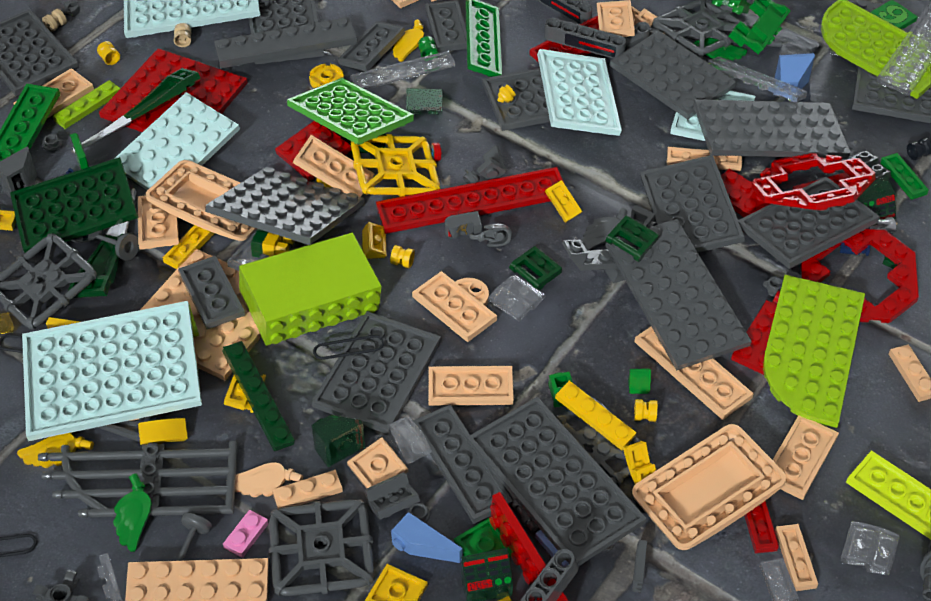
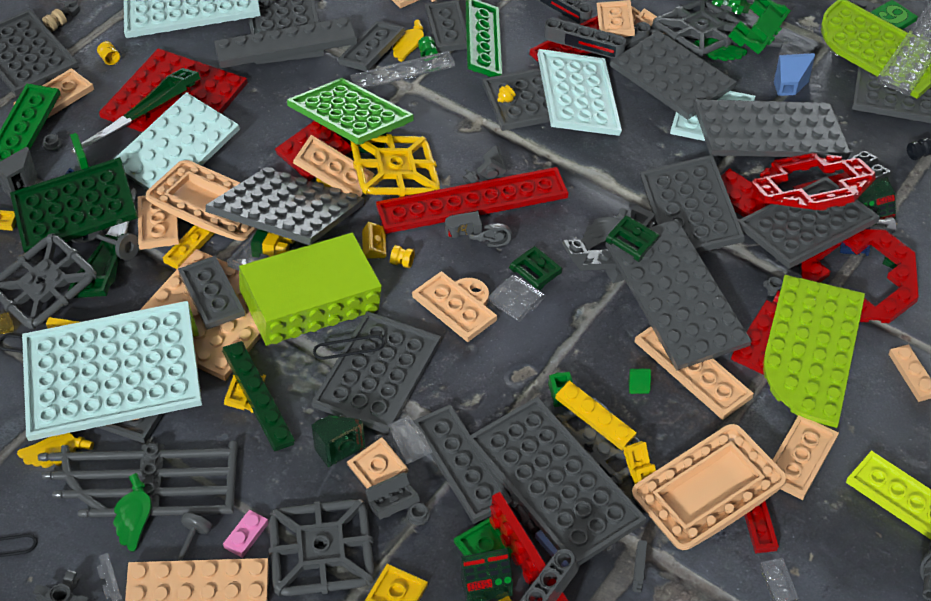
(86, 104): lime plate -> none
(162, 431): yellow slope -> none
(182, 35): tan wheel -> none
(264, 479): light nougat animal -> none
(308, 490): light nougat plate -> none
(320, 71): yellow tile -> none
(423, 541): medium blue slope -> none
(424, 100): clear green slope -> none
(436, 151): red tile -> none
(470, 385): light nougat plate -> none
(563, 201): yellow plate -> none
(645, 410): yellow wheel -> none
(678, 155): light nougat plate -> none
(758, 79): clear plate -> none
(796, 557): light nougat plate -> none
(870, 547): clear slope -> none
(904, 176): green plate -> none

